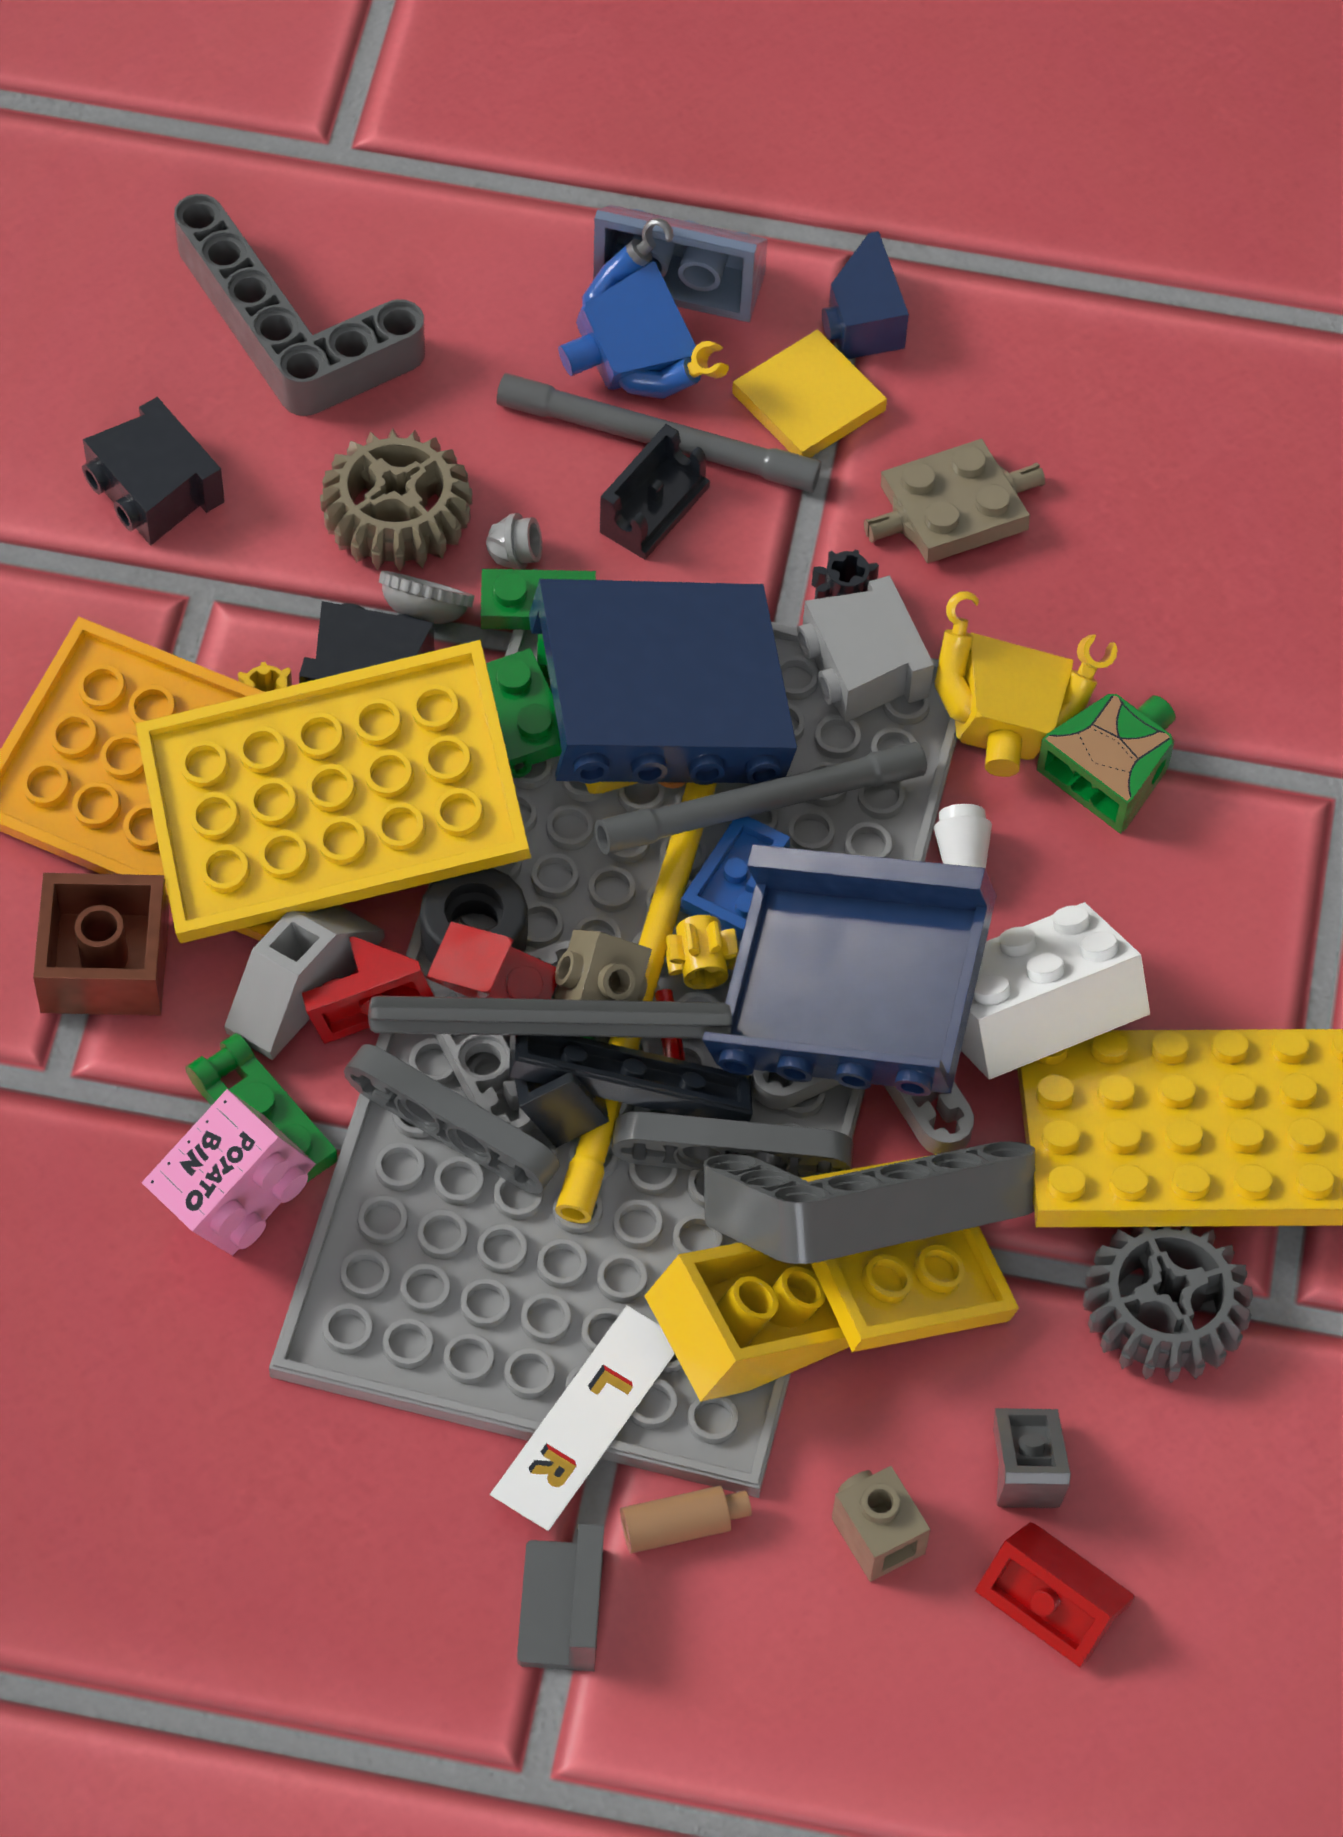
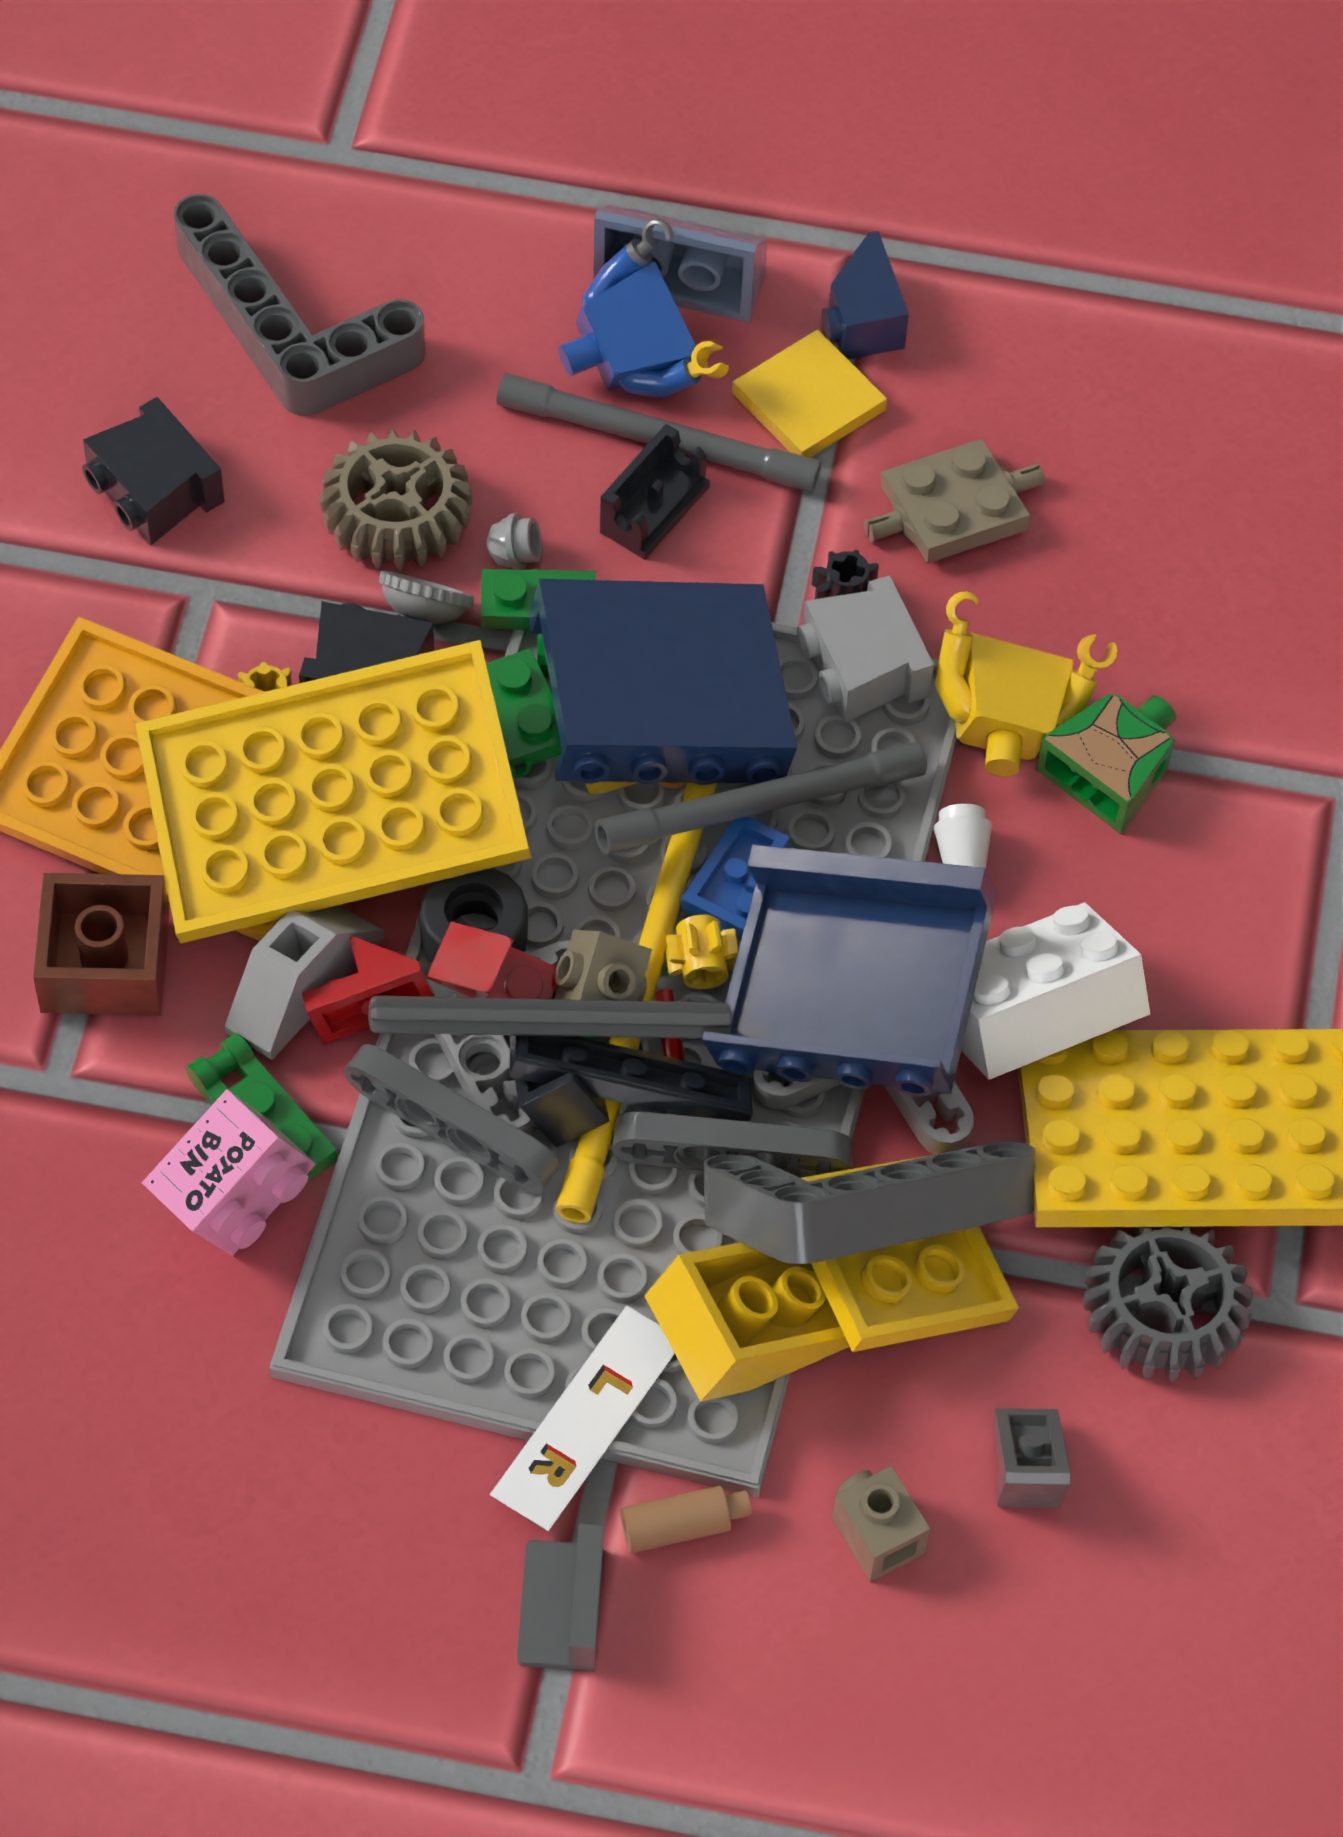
(1053, 1592): red panel -> none

